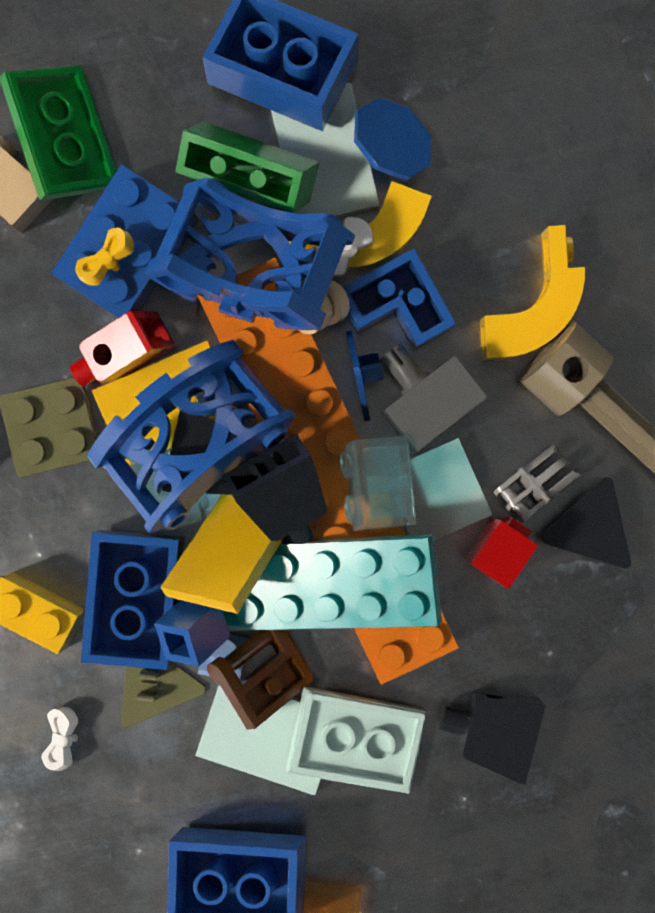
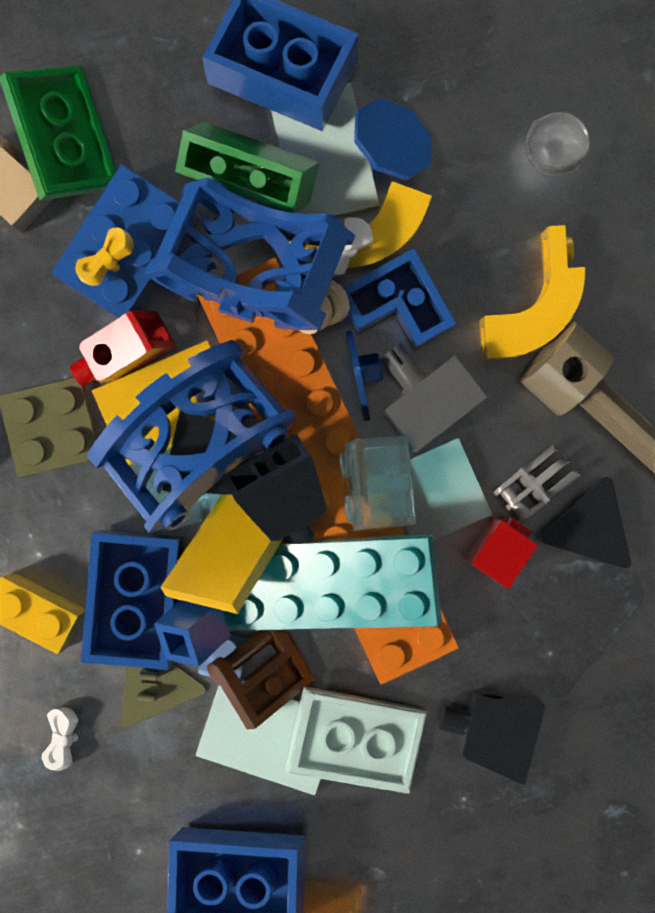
(557, 144): none -> clear hair

